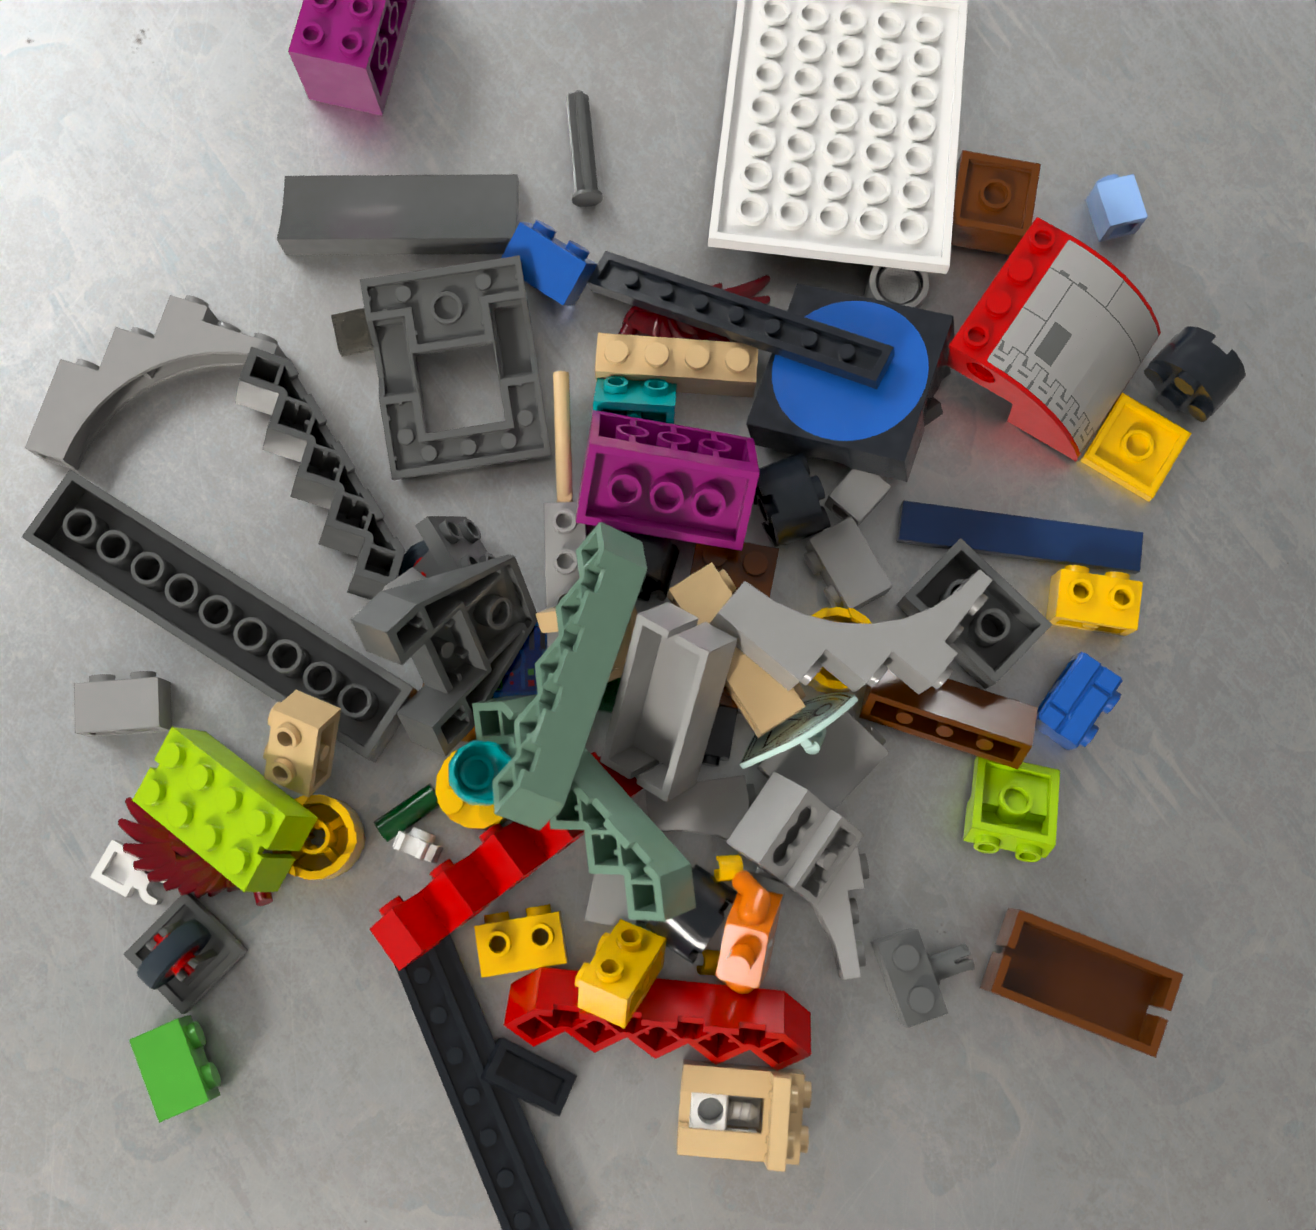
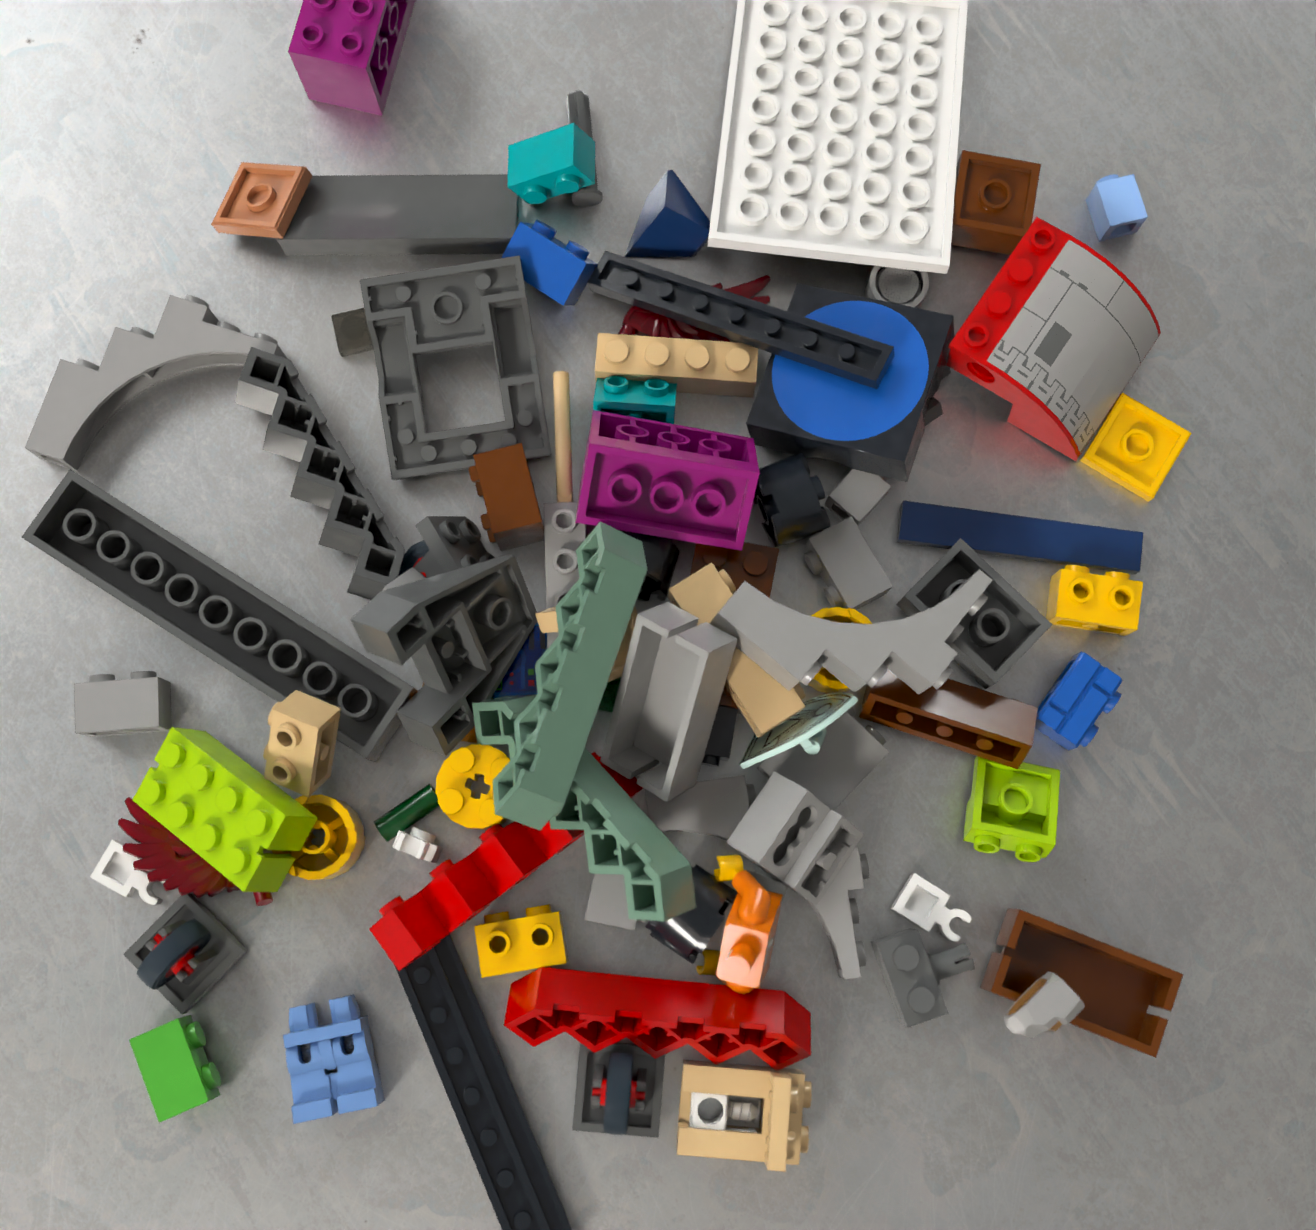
(262, 200): none -> nougat tile
(314, 1088): none -> medium blue hips
(474, 769): teal hair -> none
(509, 497): none -> reddish brown container
(528, 1077): black tile -> none
(551, 164): none -> teal brick
(618, 1091): none -> dark grey plate
(620, 972): yellow brick -> none
(669, 223): none -> dark blue slope
(925, 905): none -> white plate
(1043, 1007): none -> light grey rock
(1194, 373): black brick -> none

